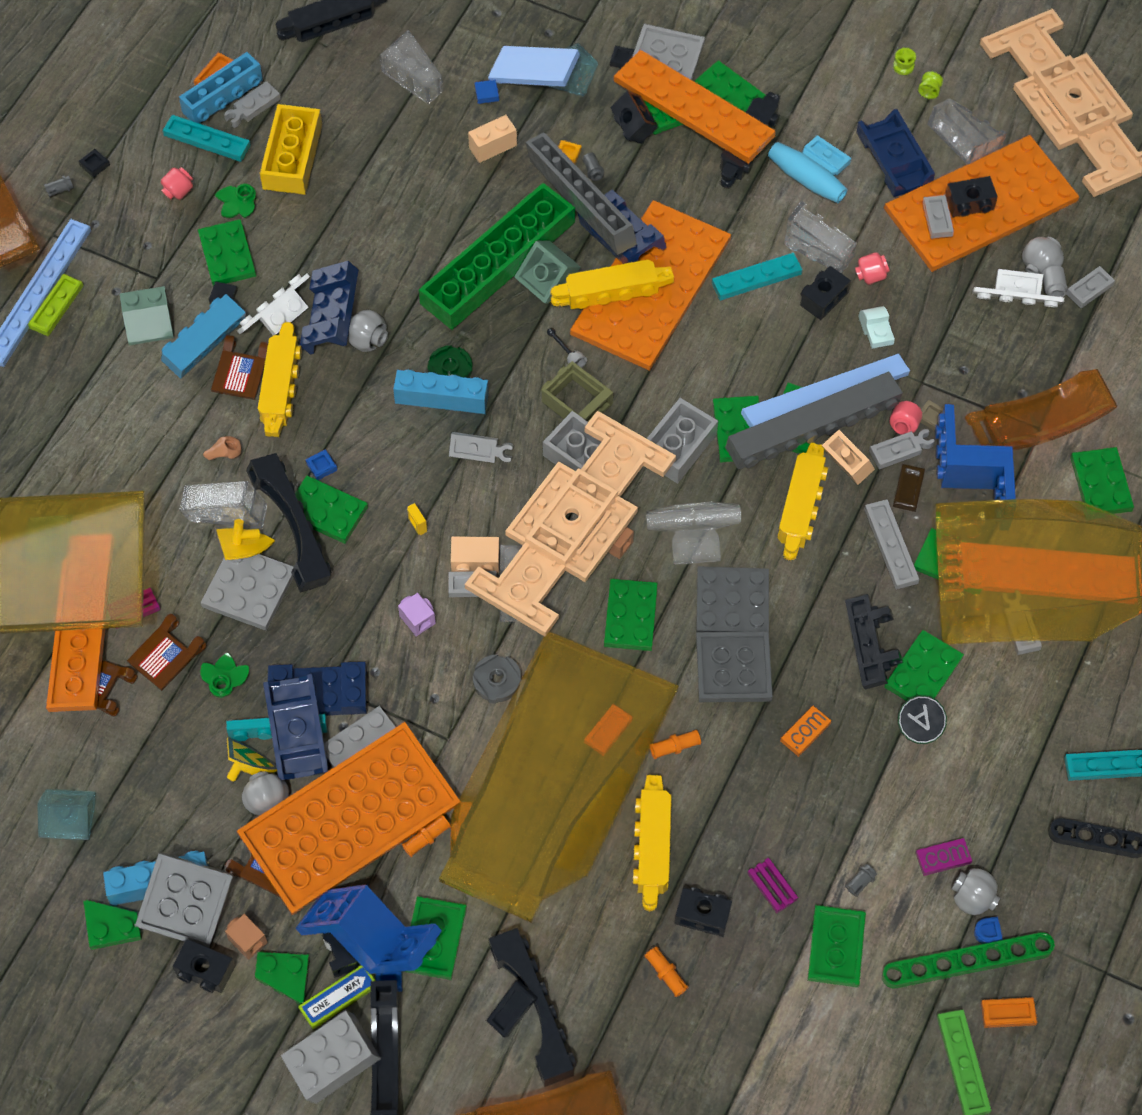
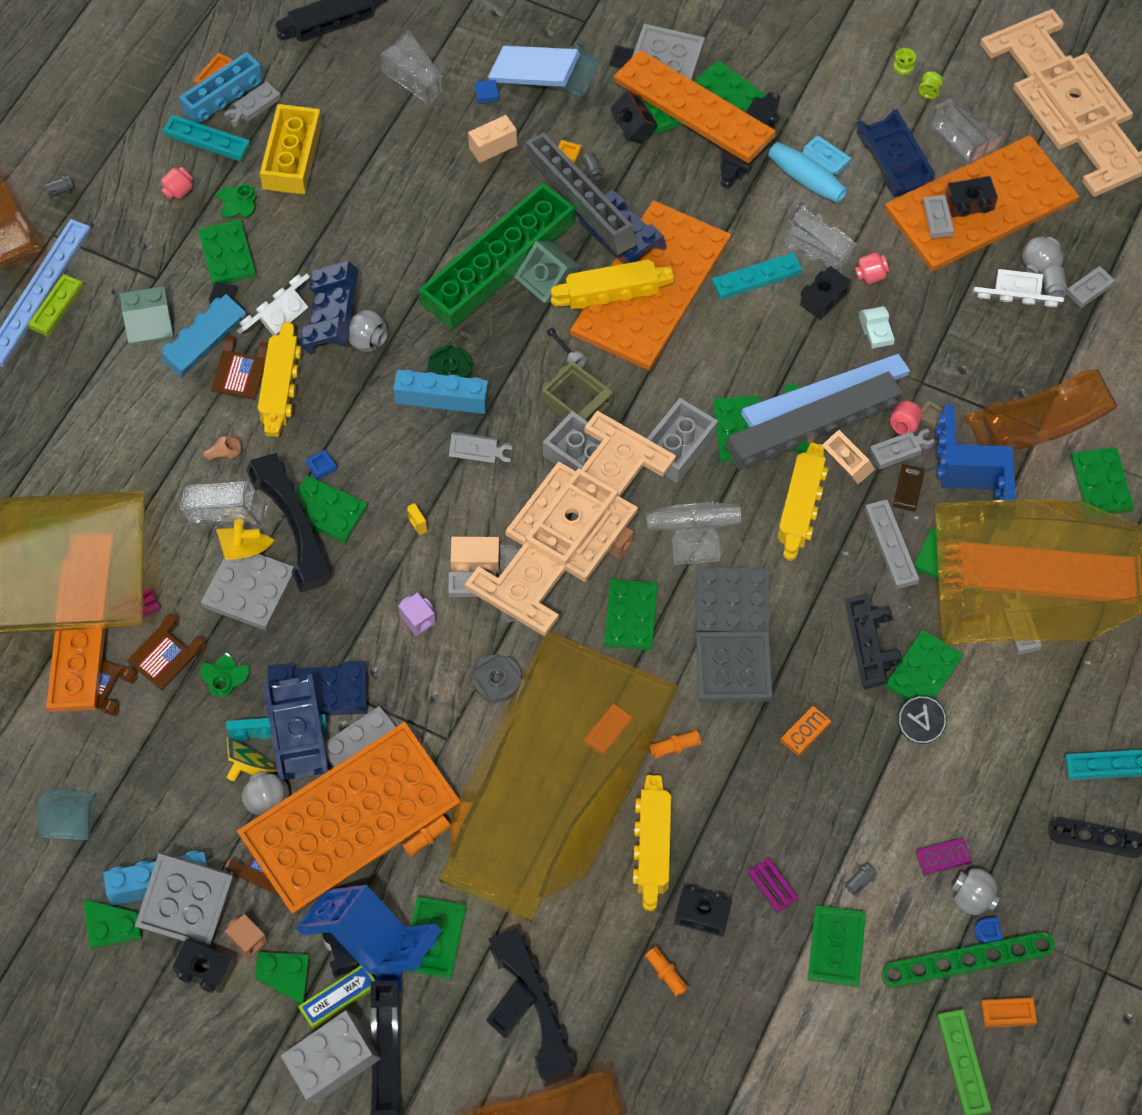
(94, 163): black tile -> none

